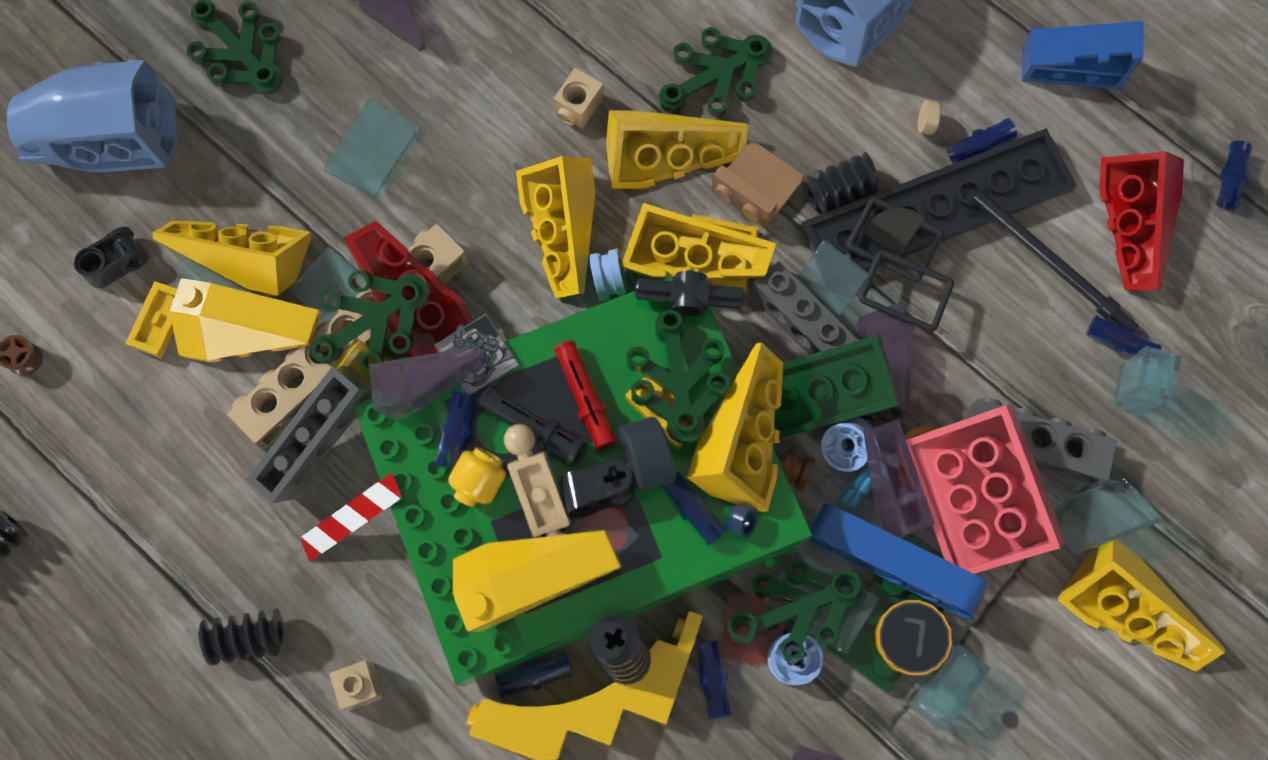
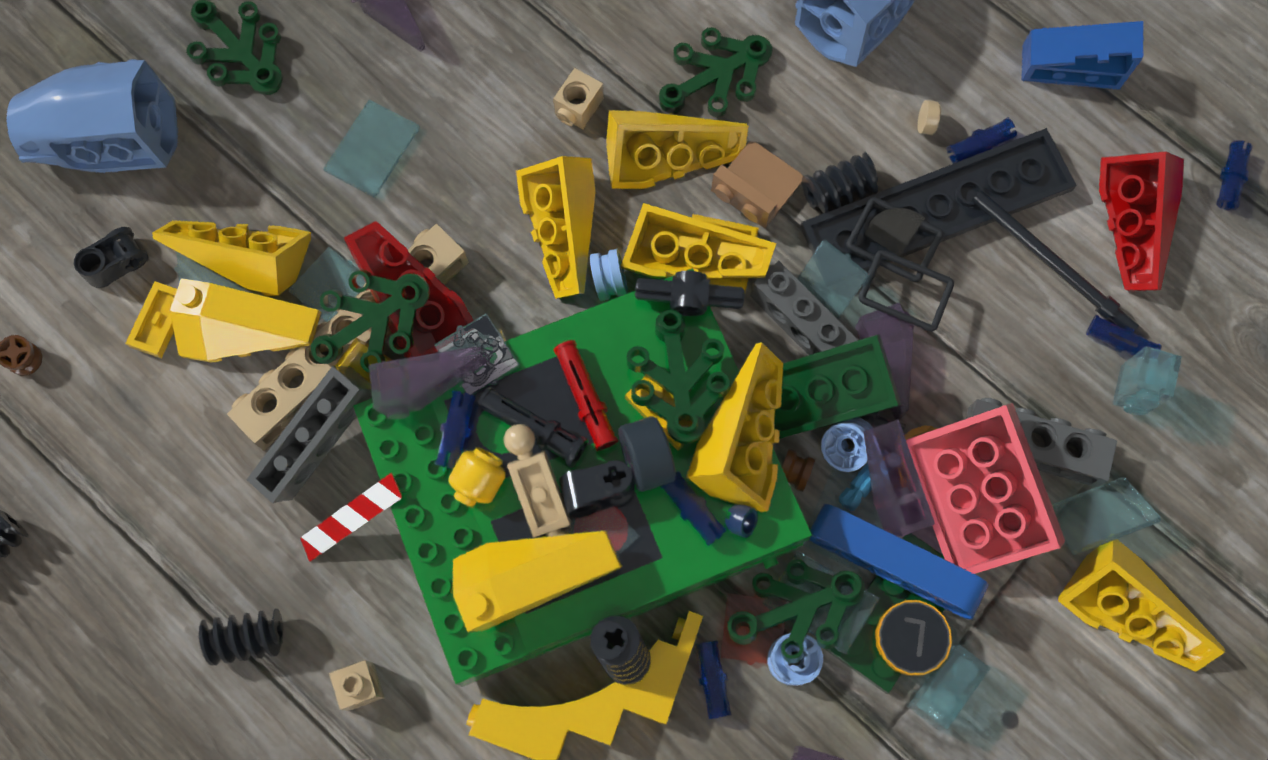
(533, 675): pin -> none

